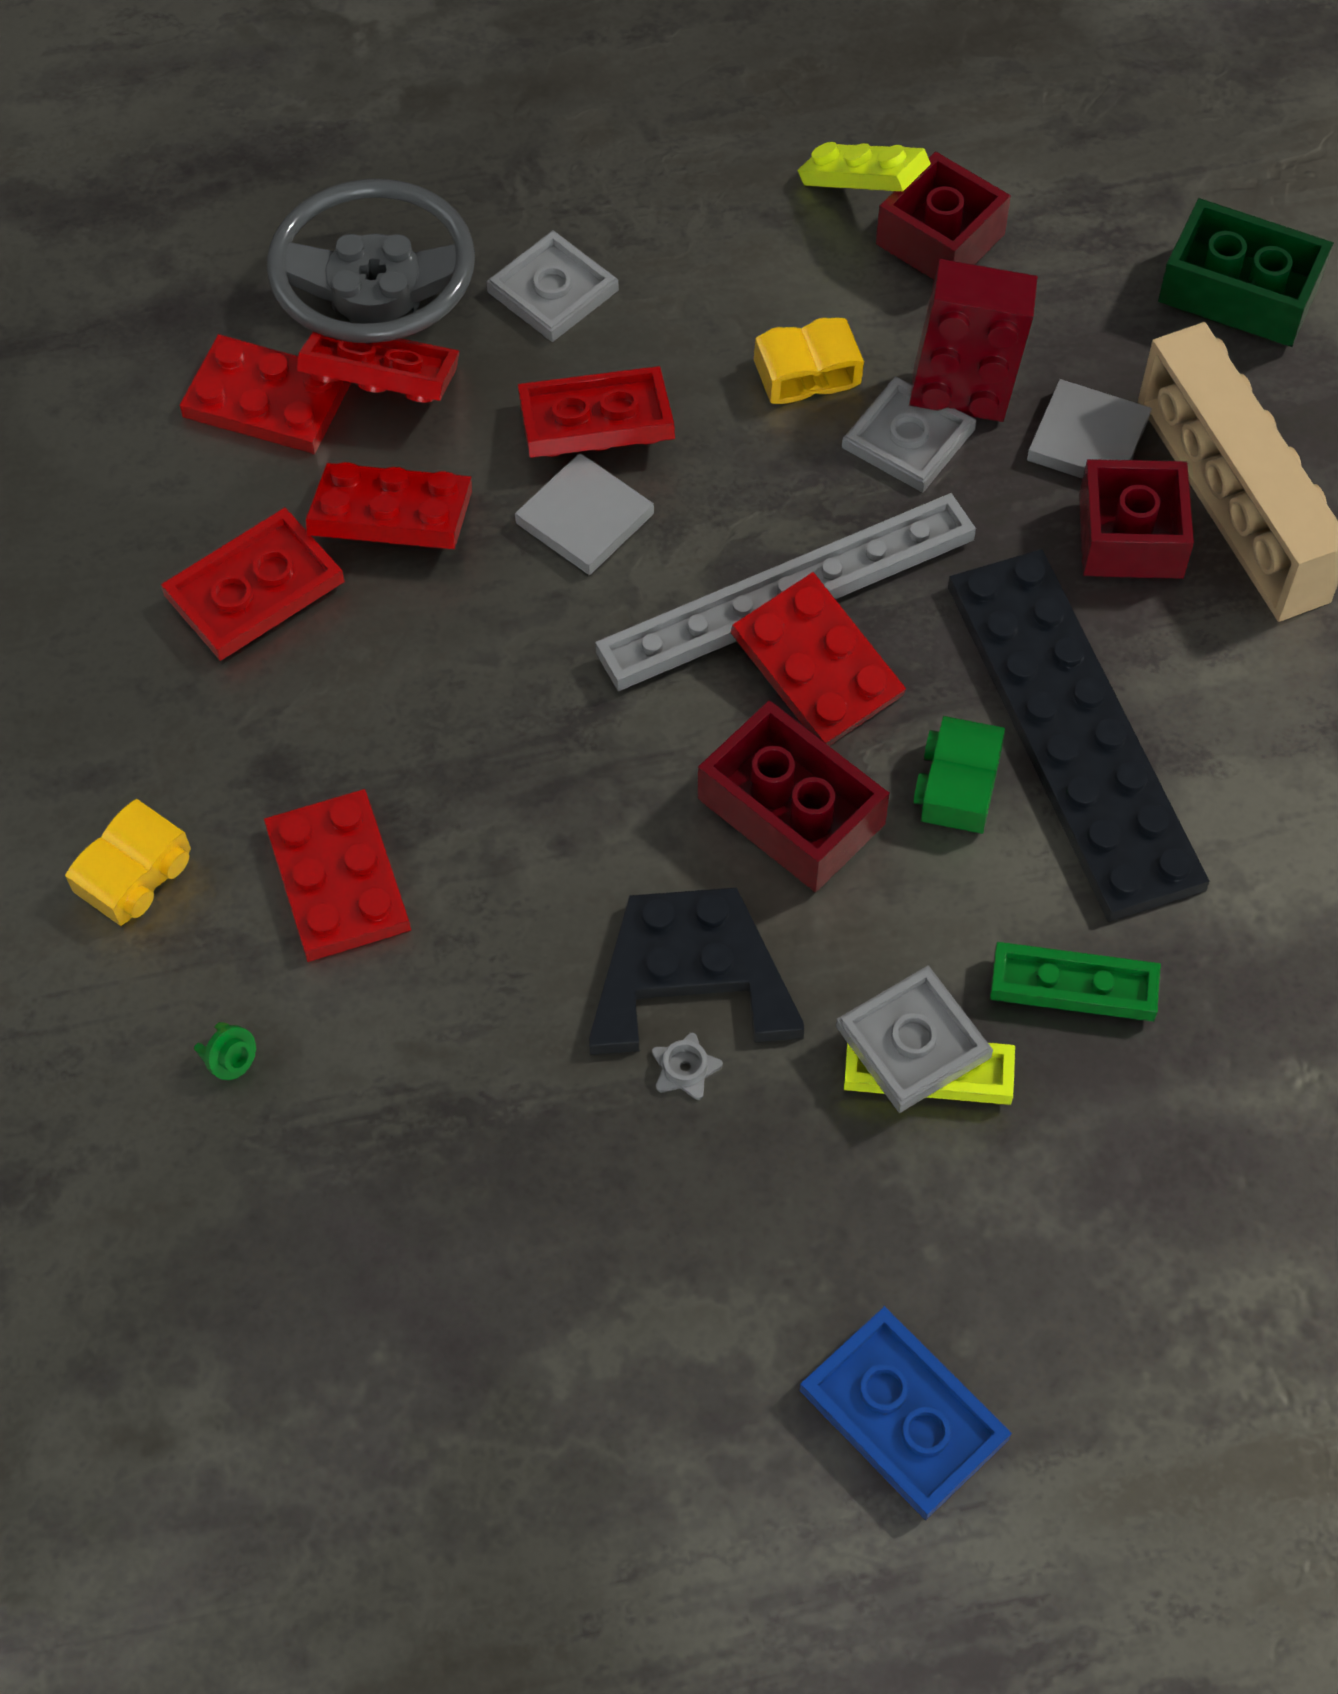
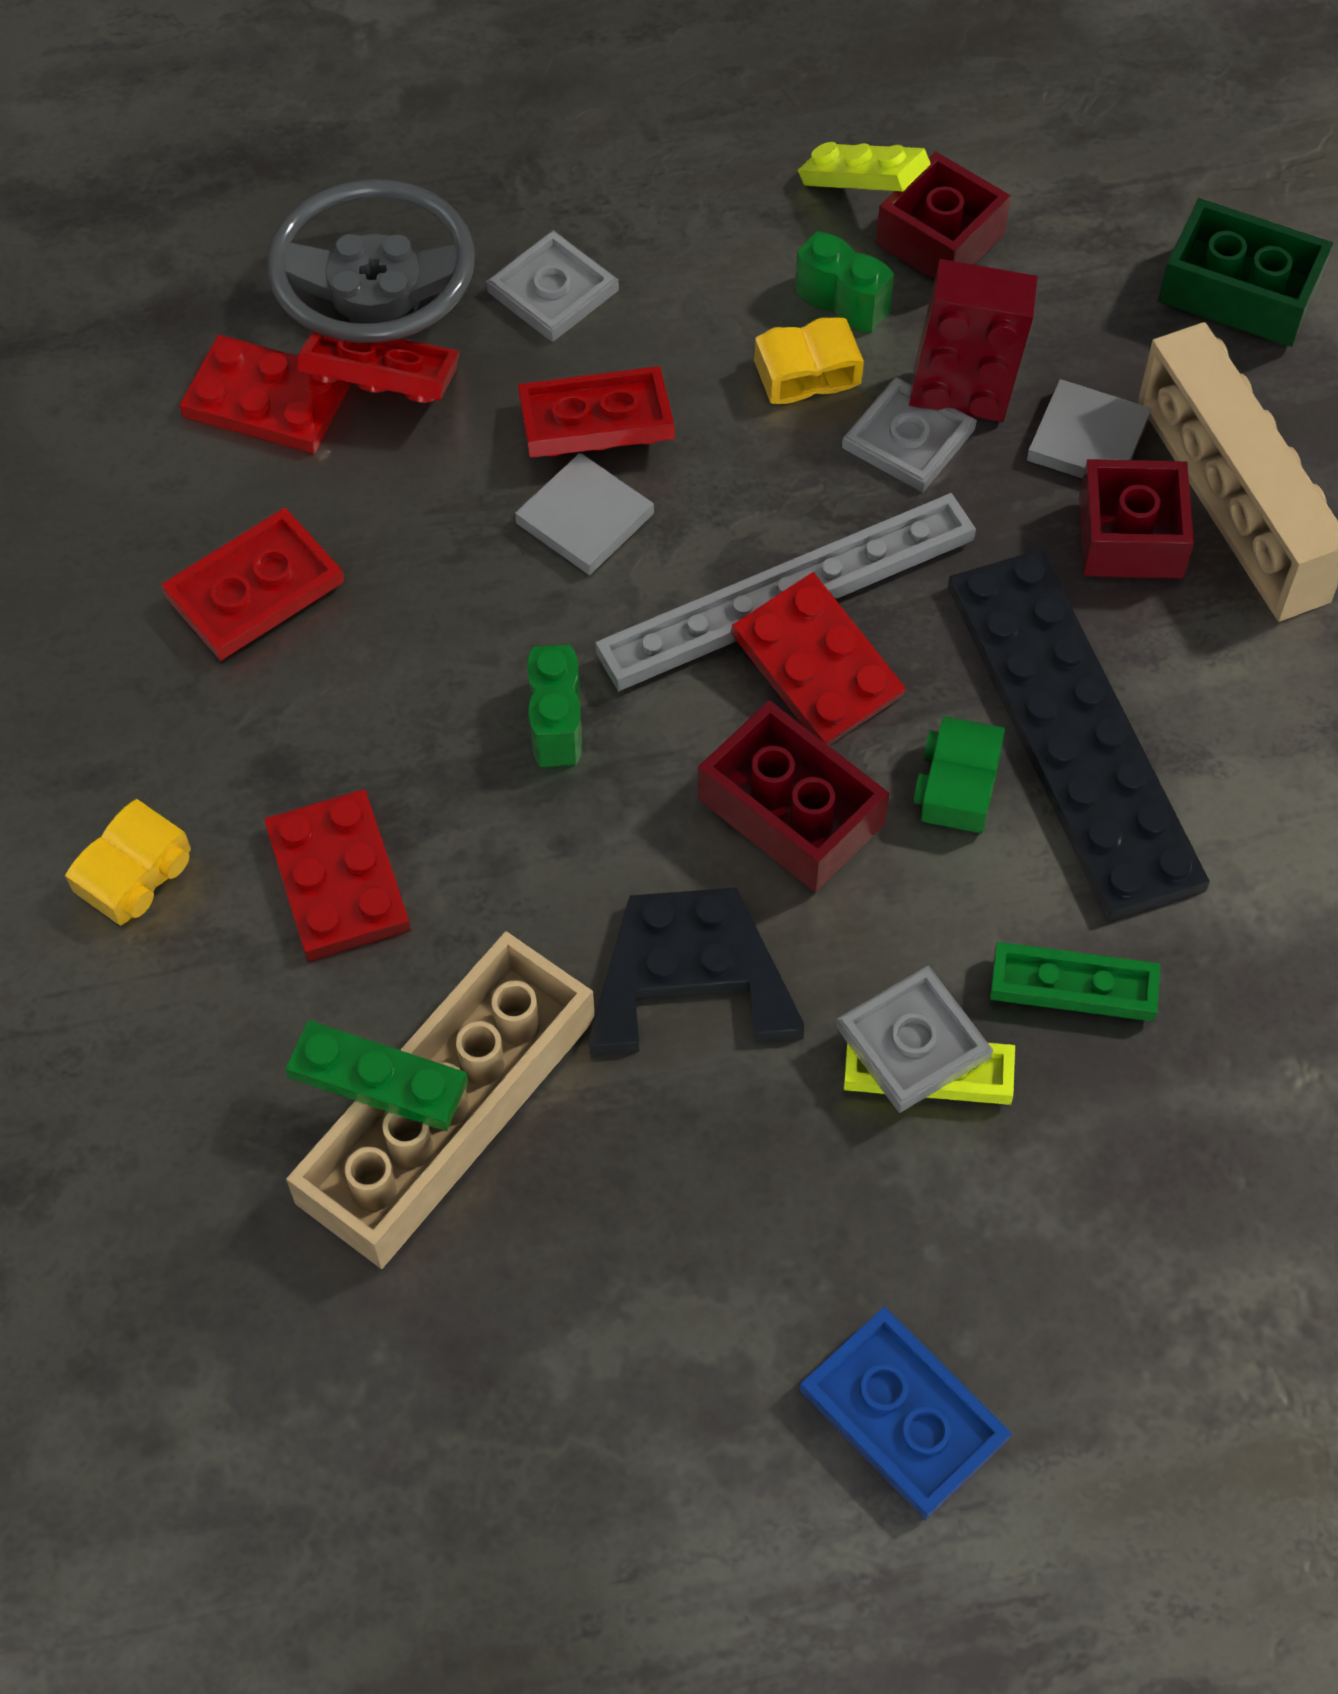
(228, 1051): green plate -> none
(377, 1075): none -> green plate
(386, 1173): none -> tan brick
(389, 505): red plate -> none
(554, 705): none -> green brick
(682, 1052): light grey plate -> none
(844, 281): none -> green brick

